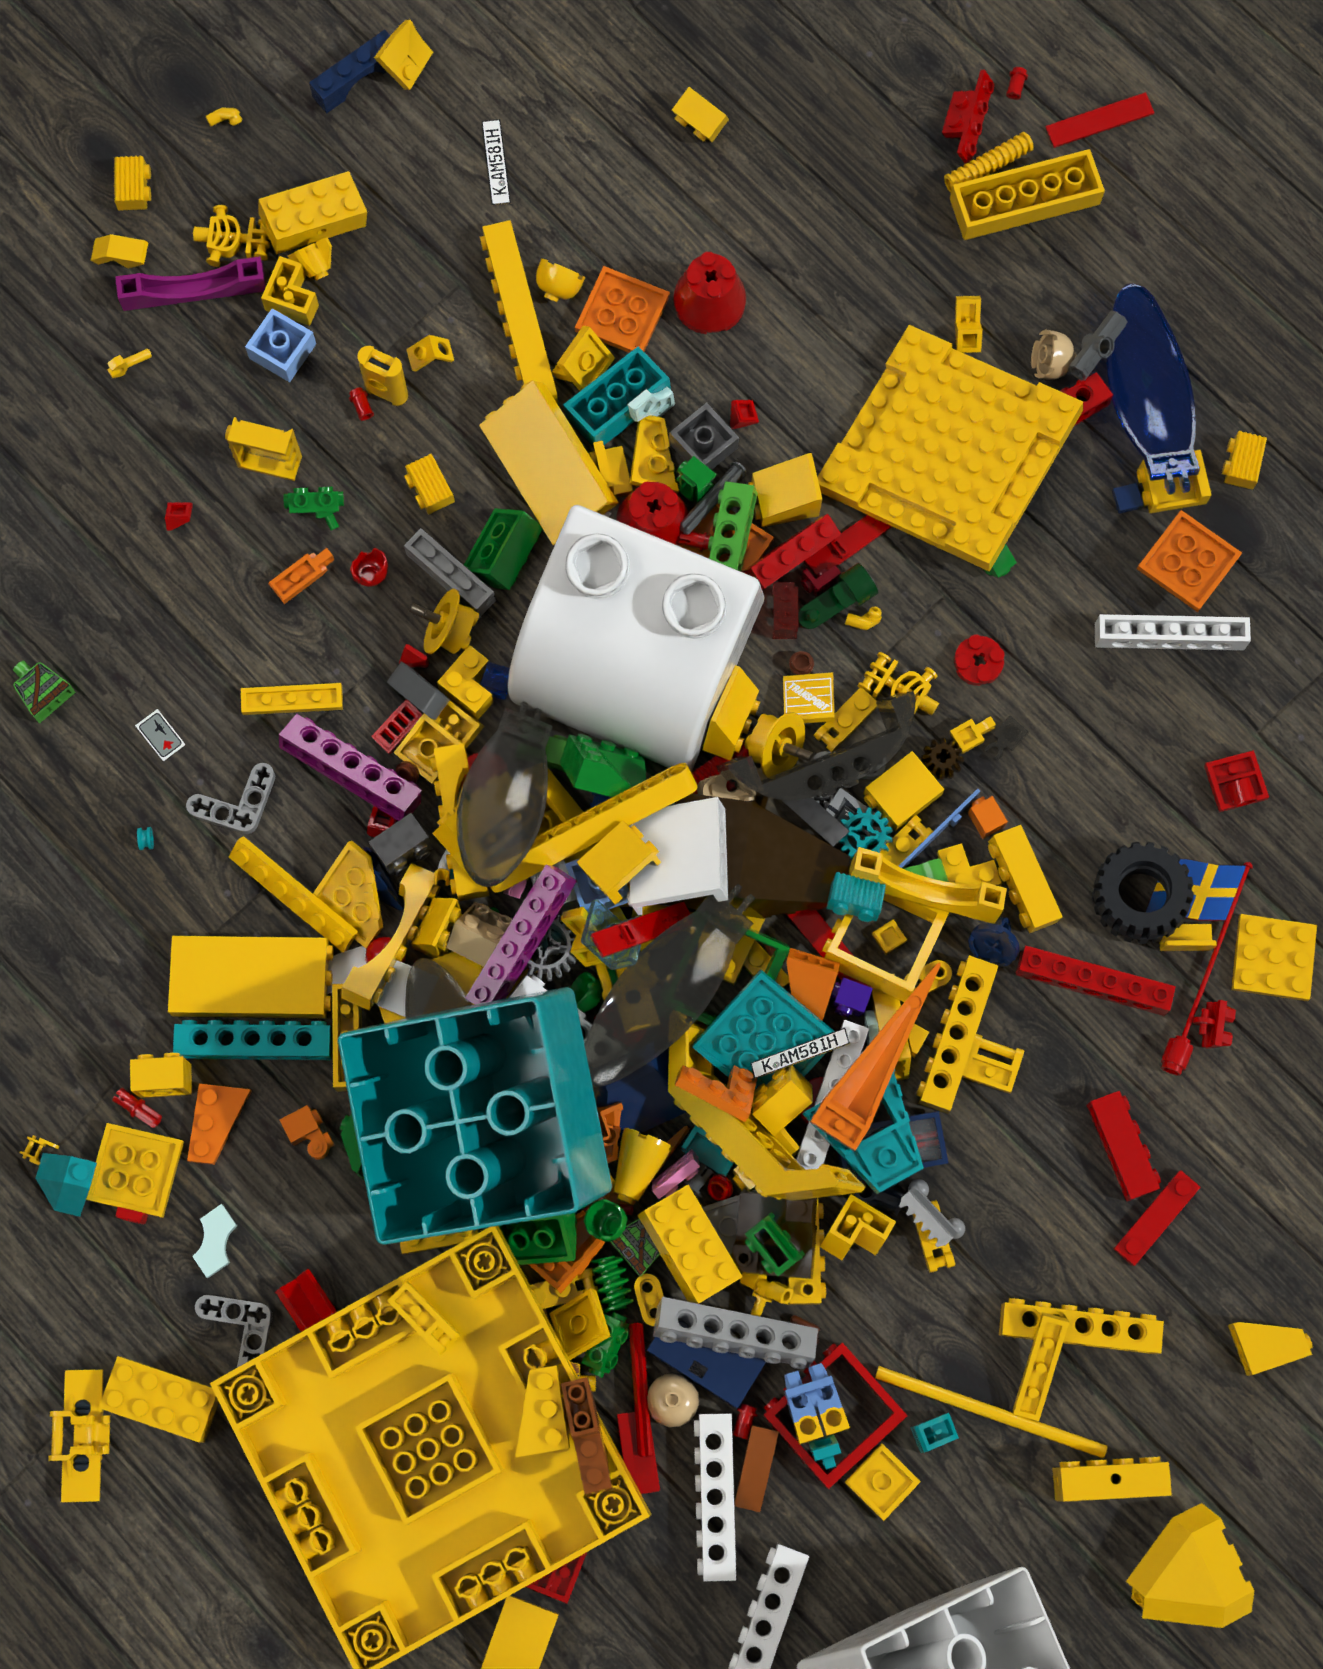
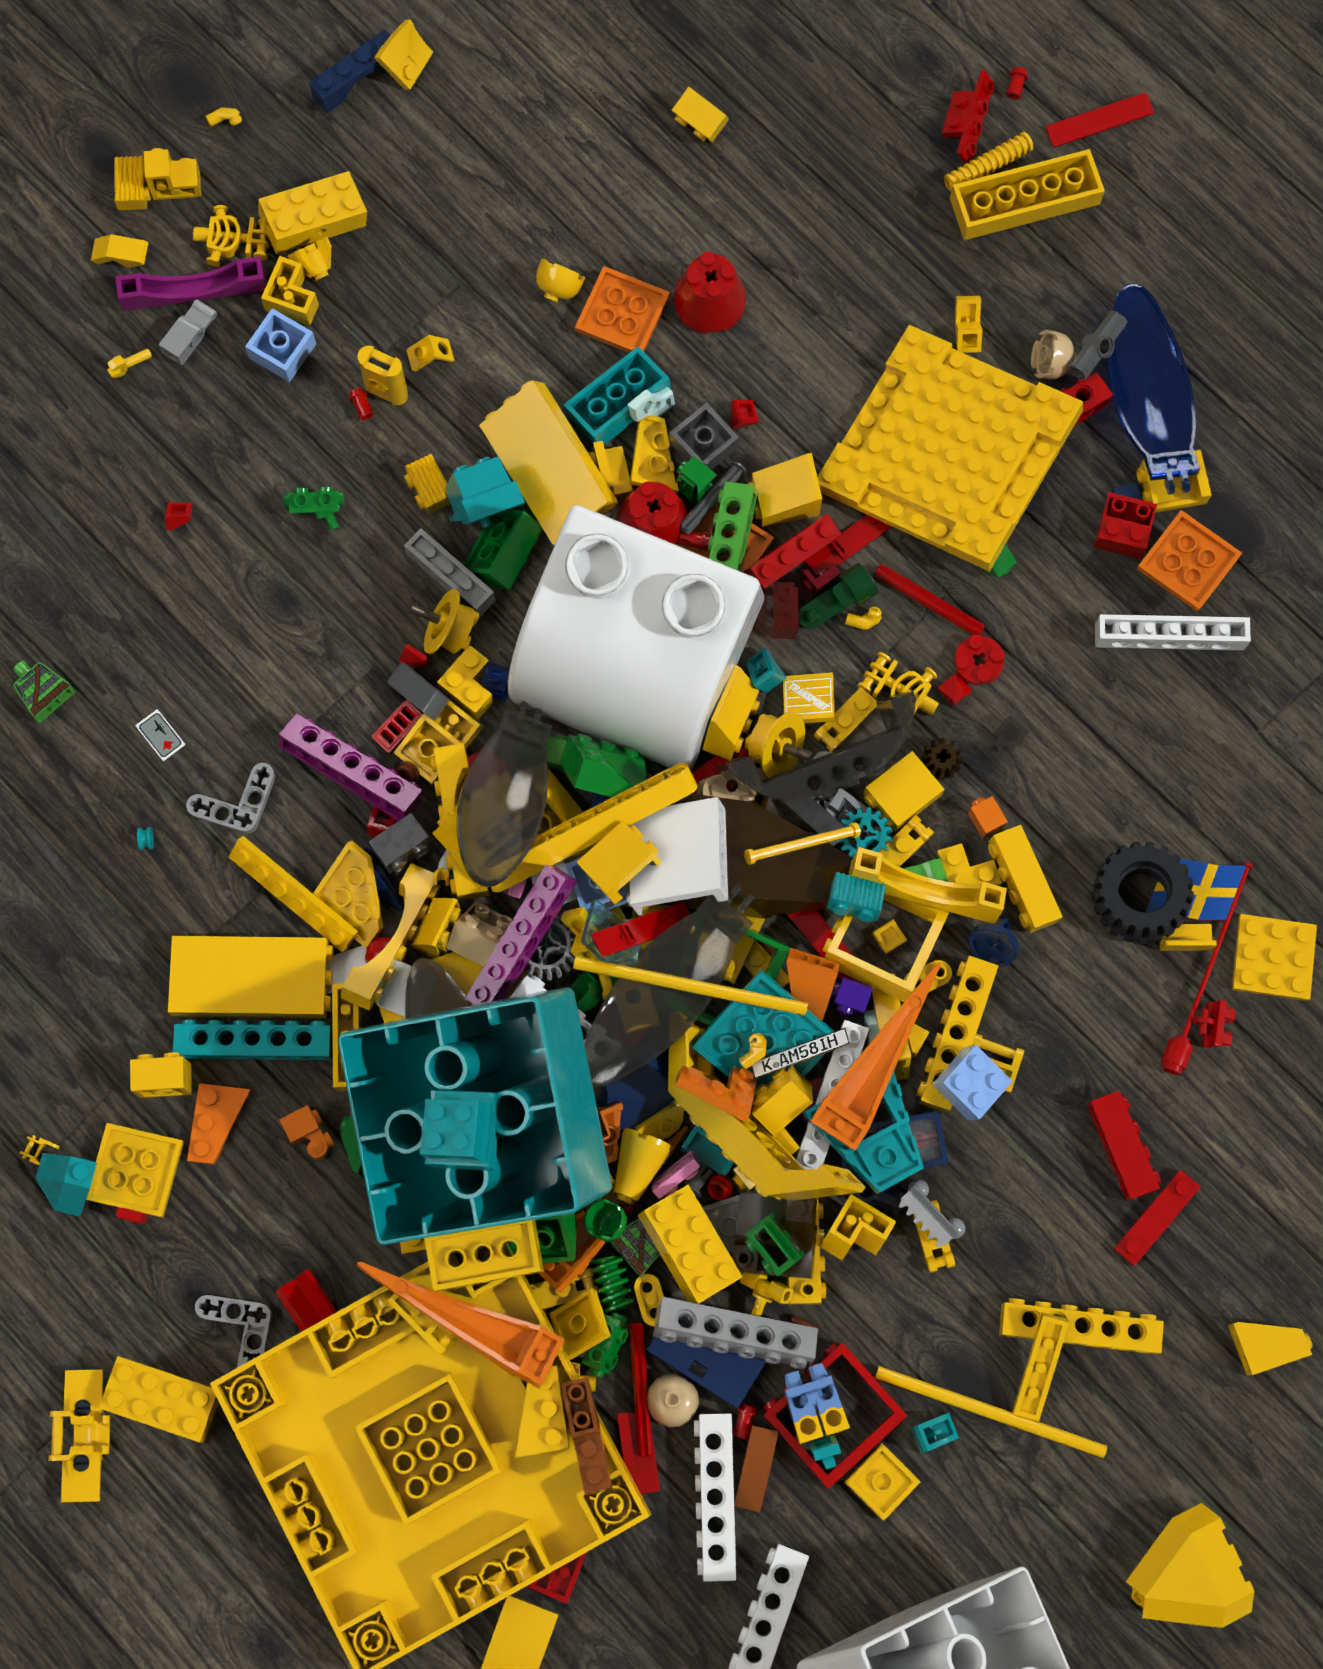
(137, 1108): red axle -> none
(171, 178): none -> yellow brick
(187, 332): none -> light grey piece
(212, 1253): light aqua tile -> none
(264, 449): yellow window -> none
(291, 699): yellow plate -> none
(301, 575): orange hinge -> none
(369, 568): red hair -> none
(460, 1130): none -> teal piece
(473, 1270): none -> yellow brick
(481, 492): none -> teal piece
(496, 162): sticker -> none
(508, 1342): none -> orange plate
(516, 305): yellow brick -> none
(583, 359): yellow bracket -> none
(663, 1123): none -> yellow plate
(690, 985): none -> yellow piece
(753, 855): none -> yellow bar
(756, 1052): none -> yellow arm
(764, 671): none -> teal slope
(801, 663): copper plate -> none
(929, 600): none -> red axle
(952, 820): medium blue piece -> none
(954, 689): none -> red slope
(970, 735): yellow plate -> none
(972, 1082): none -> light blue brick
(1095, 980): red brick -> none
(1125, 525): none -> red slope
(1129, 1479): yellow brick -> none
(1236, 781): red plate -> none
(1245, 459): yellow brick -> none

